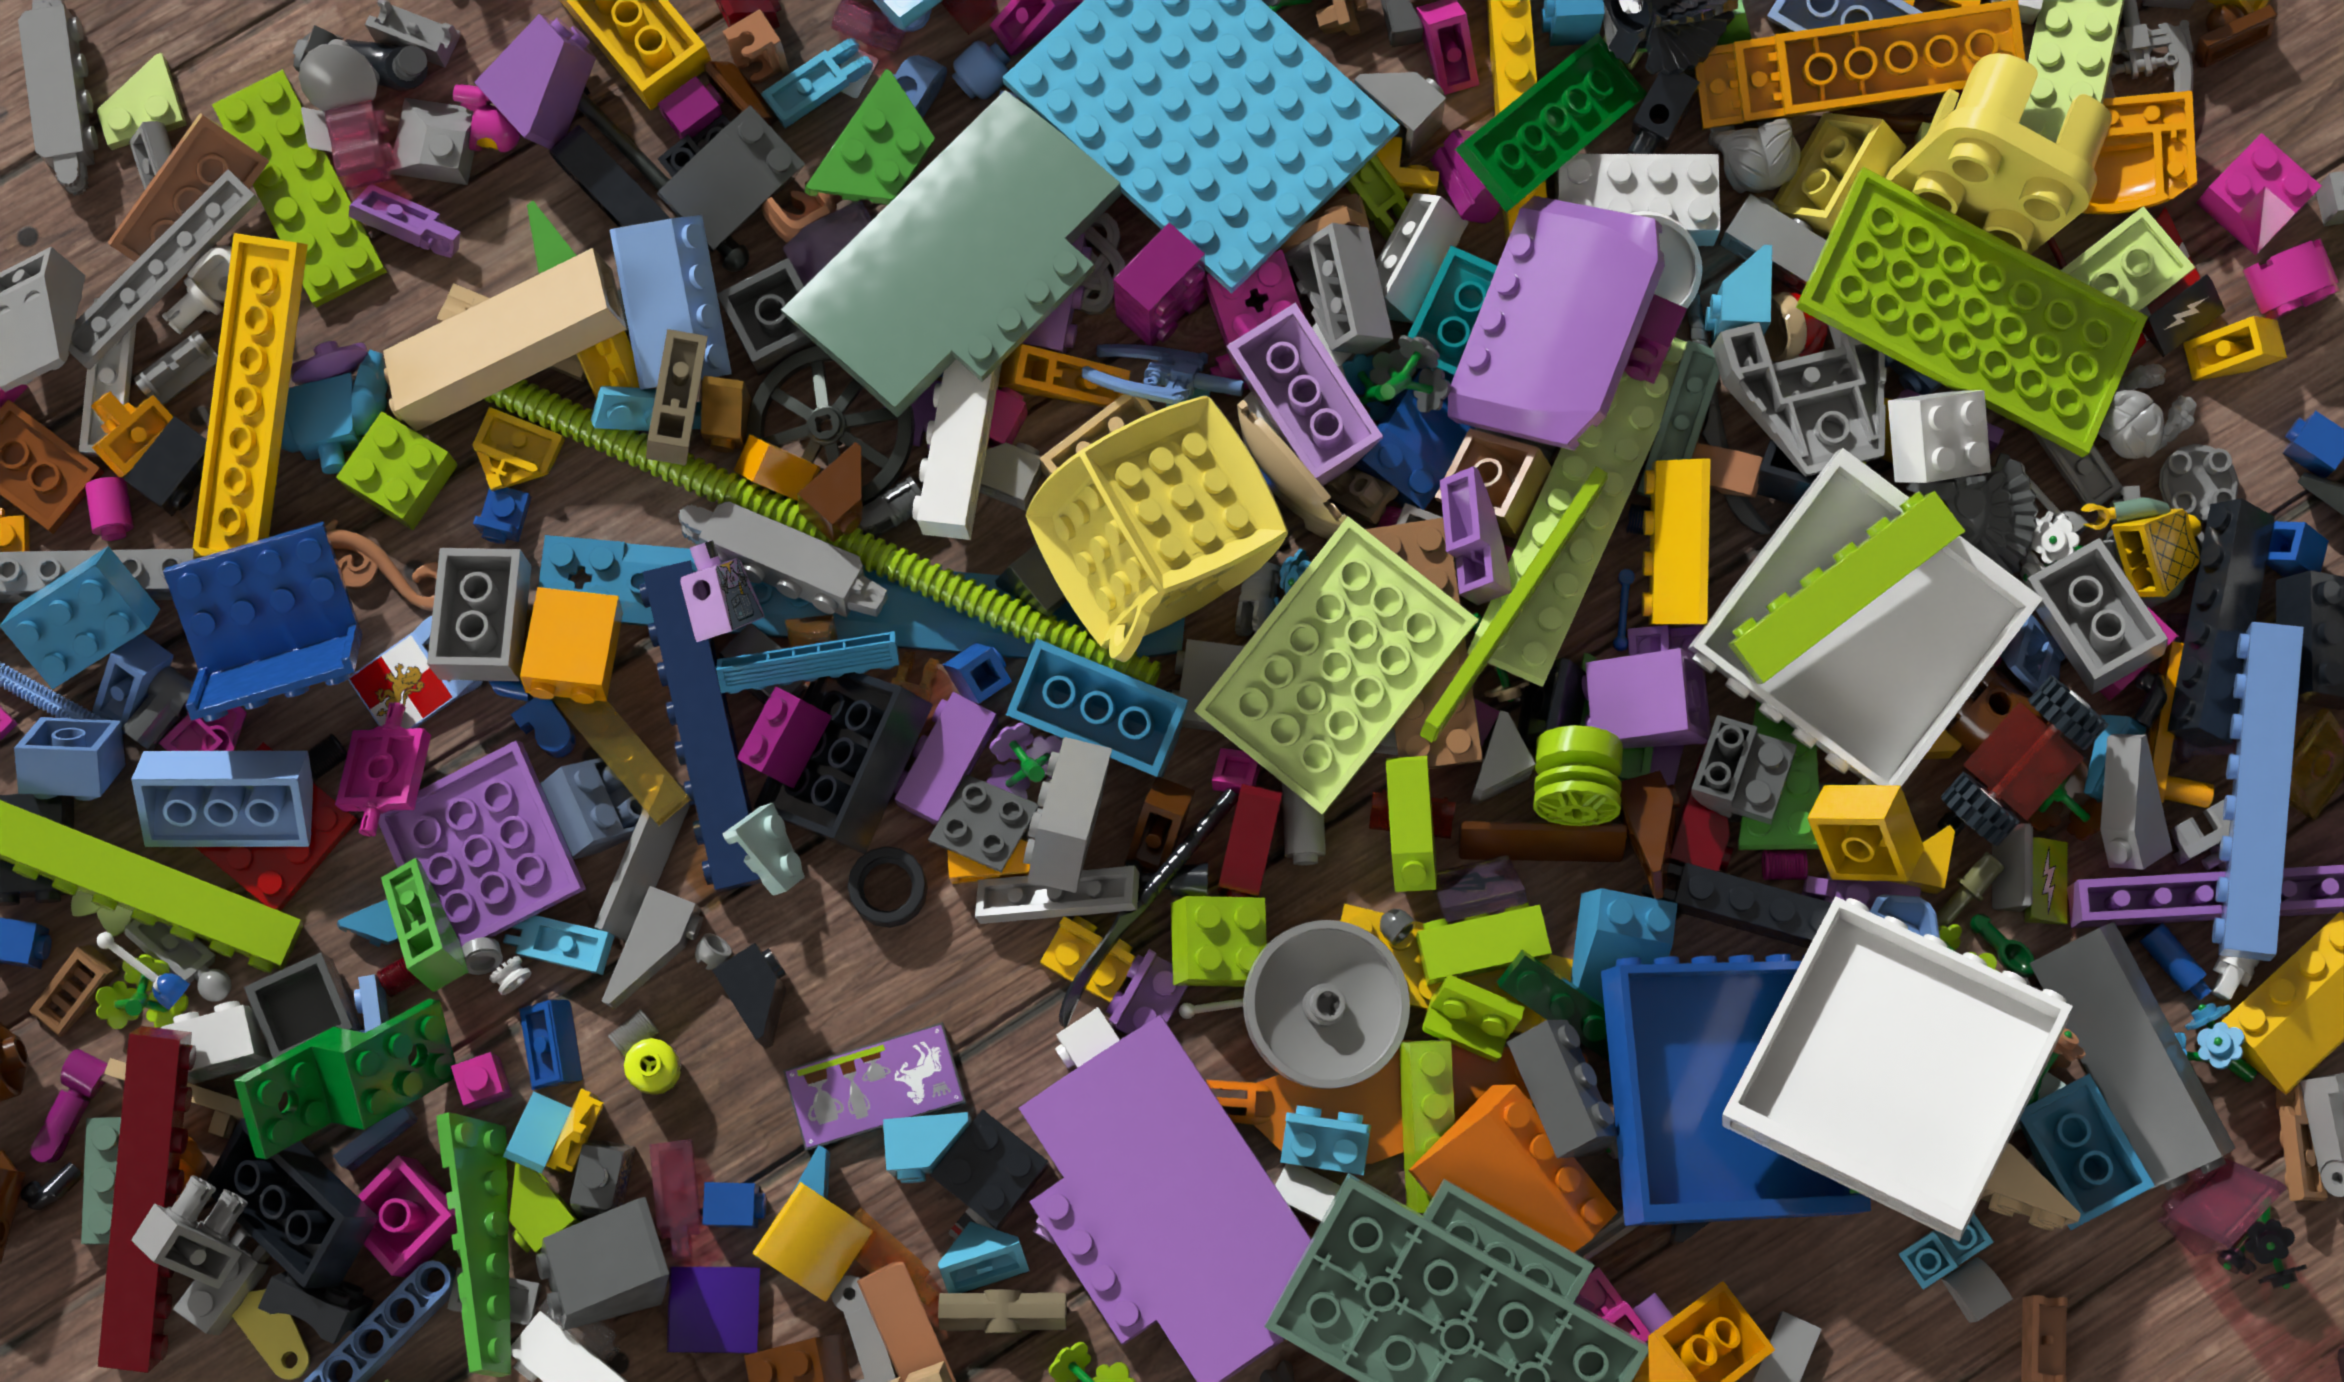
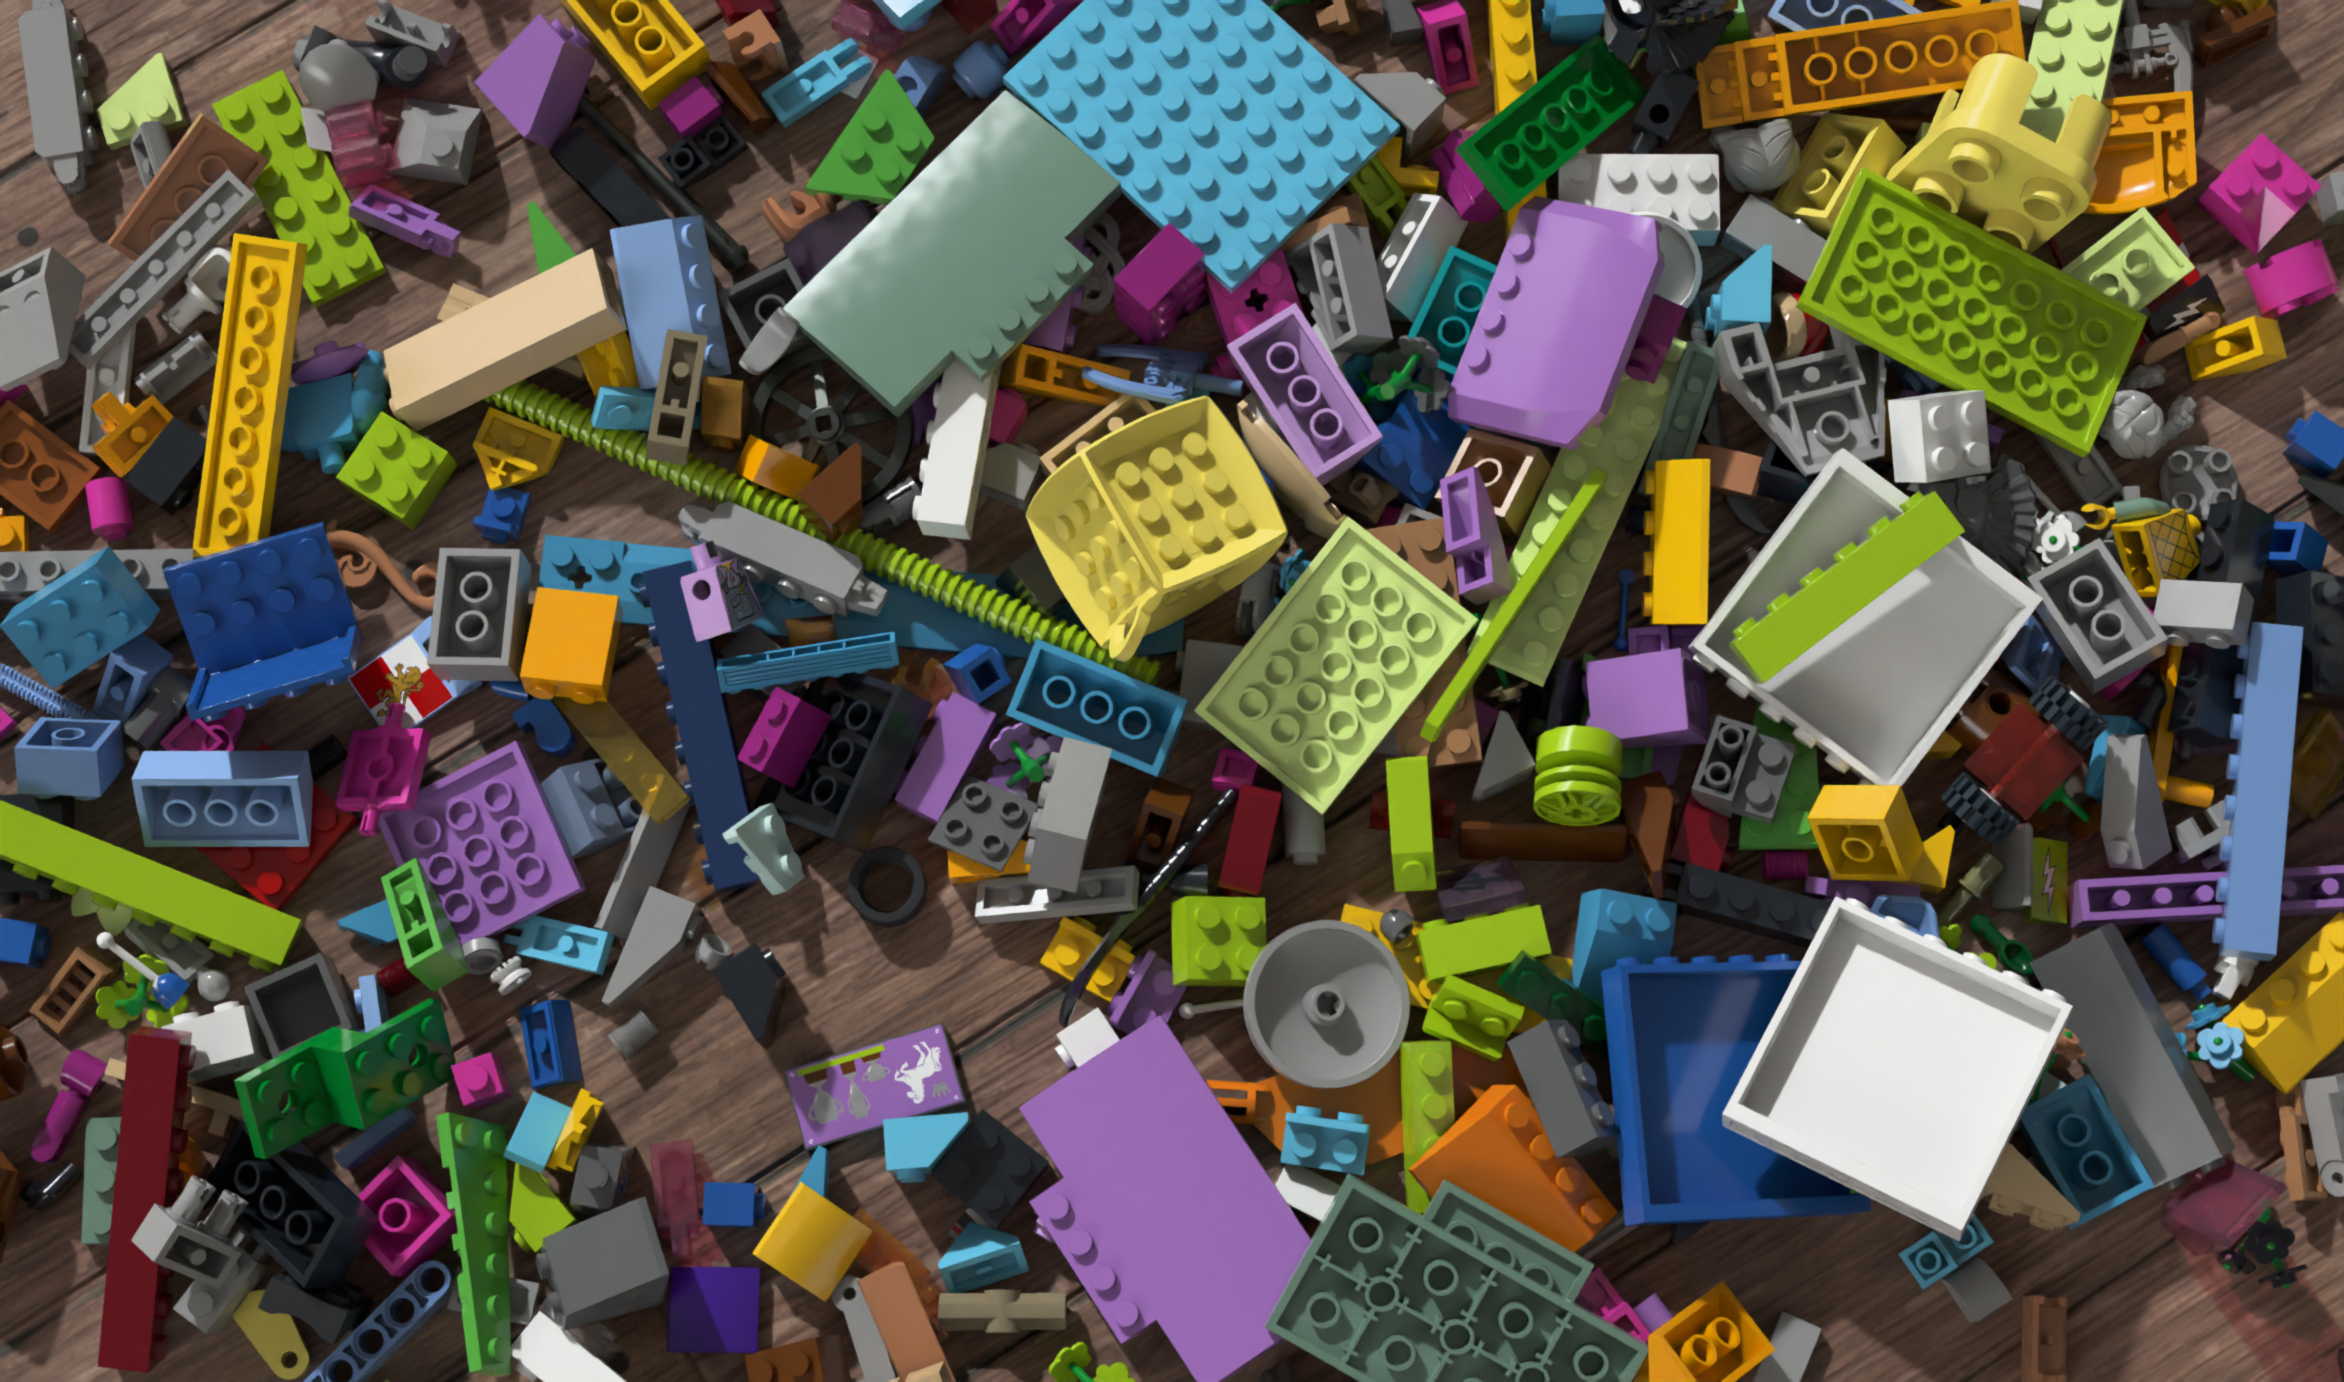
(488, 124): dark pink piece -> none
(666, 1070): neon yellow head -> none
(732, 176): dark grey slope -> none
(770, 342): none -> light grey helmet
(2184, 335): none -> medium nougat piece
(2204, 612): none -> light grey brick

